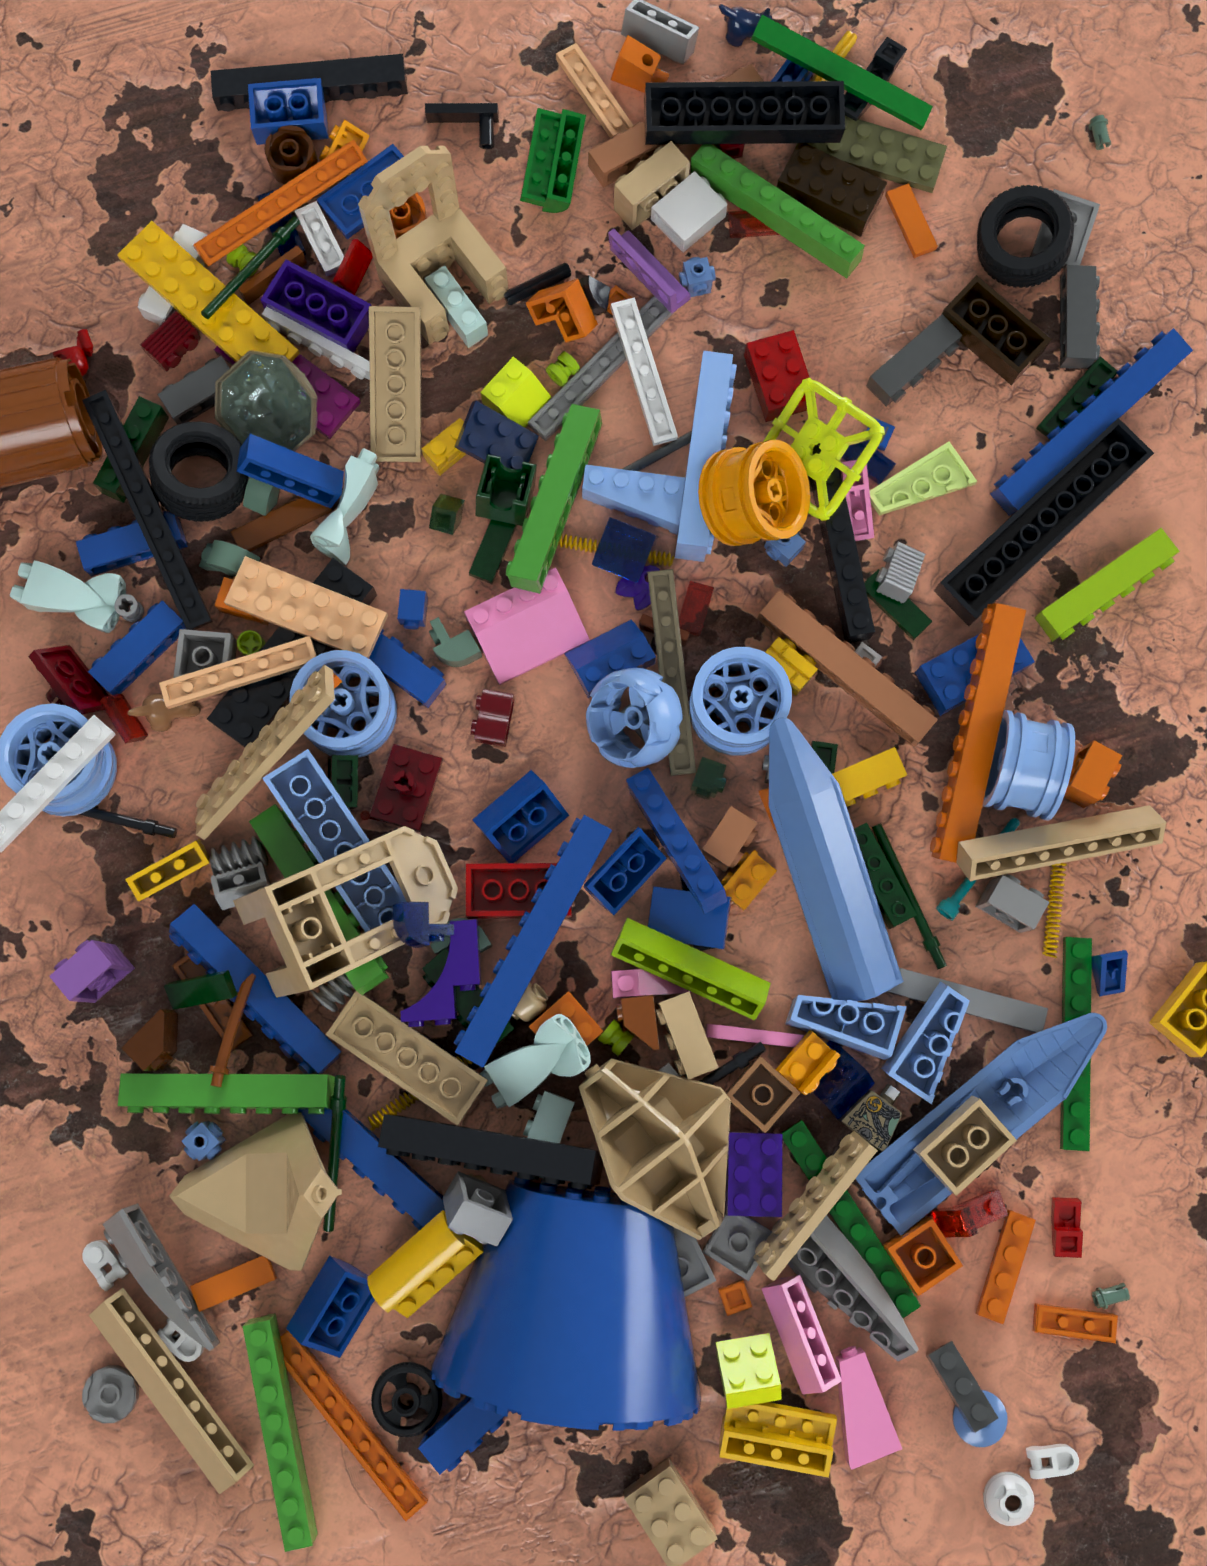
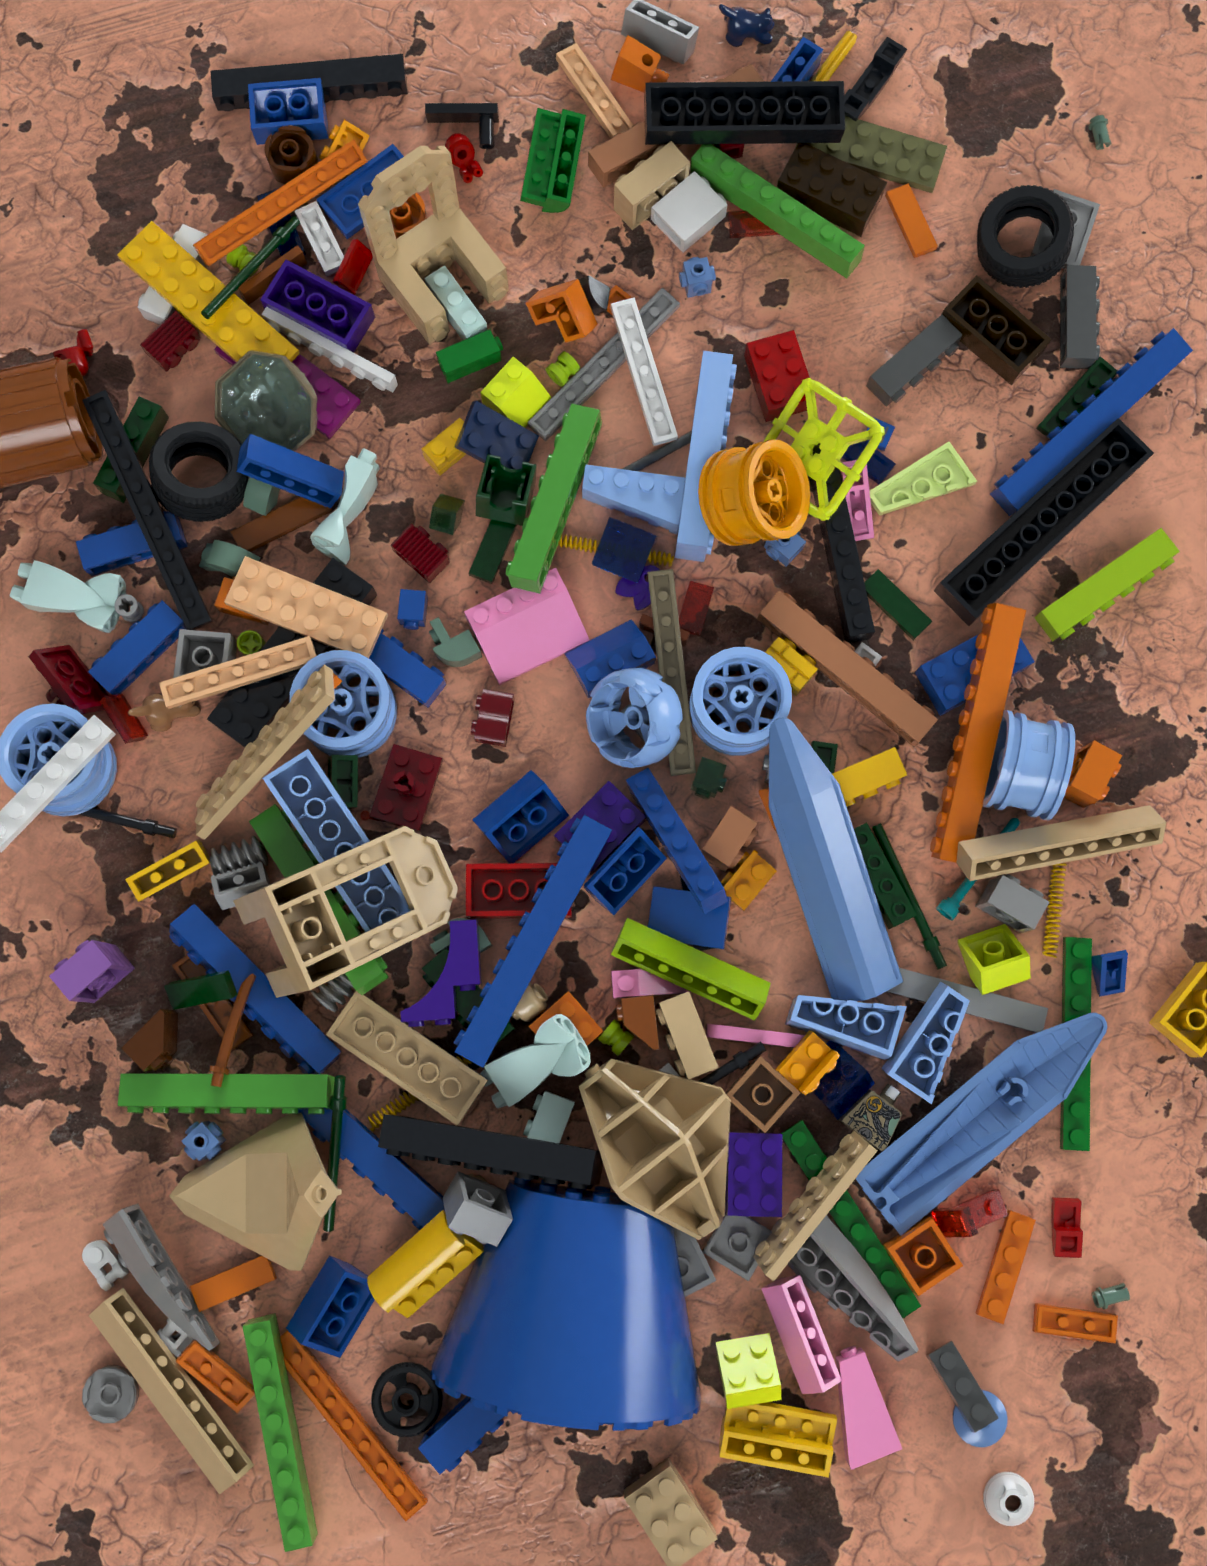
(194, 392): dark grey brick -> none
(216, 1375): none -> orange tile
(395, 383): tan plate -> none
(413, 925): clear blue brick -> none
(420, 552): none -> dark red brick
(463, 156): none -> red piece
(469, 355): none -> green brick
(537, 283): black axle -> none
(611, 810): none -> dark purple brick
(648, 270): medium lavender fence -> none
(734, 1297): orange tile -> none
(835, 68): green tile -> none
(900, 571): light grey brick -> none
(964, 1145): tan brick -> none
(995, 959): none -> neon yellow slope
(1061, 1457): white plate -> none

